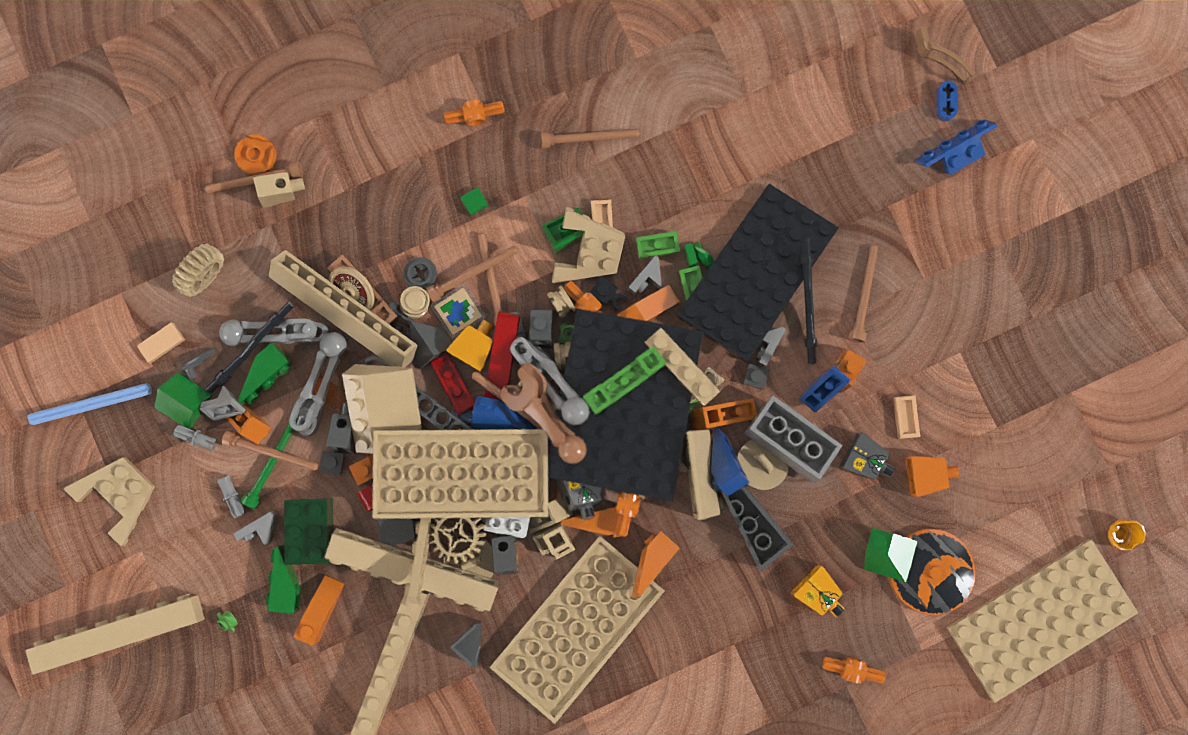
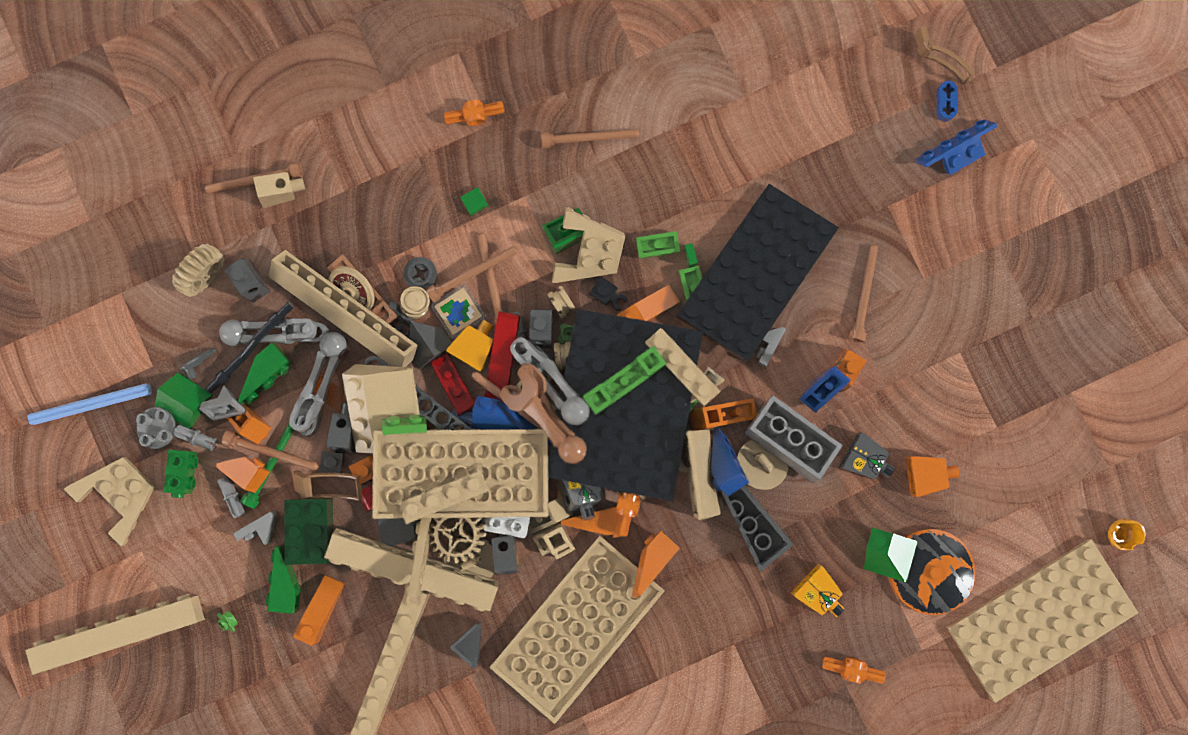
(155, 427): none -> light grey dish
(161, 342): light nougat tile -> none
(180, 473): none -> green brick
(245, 472): none -> orange slope
(246, 277): none -> dark grey torso
(255, 154): orange tile -> none
(302, 485): none -> medium nougat piece
(397, 425): none -> bright green plate
(443, 497): none -> tan plate
(583, 301): orange axle -> none
(602, 212): light nougat tile -> none
(651, 273): light grey slope -> none
(702, 255): green bar -> none
(755, 376): dark grey plate -> none
(806, 259): black bar -> none
(906, 417): light nougat tile -> none

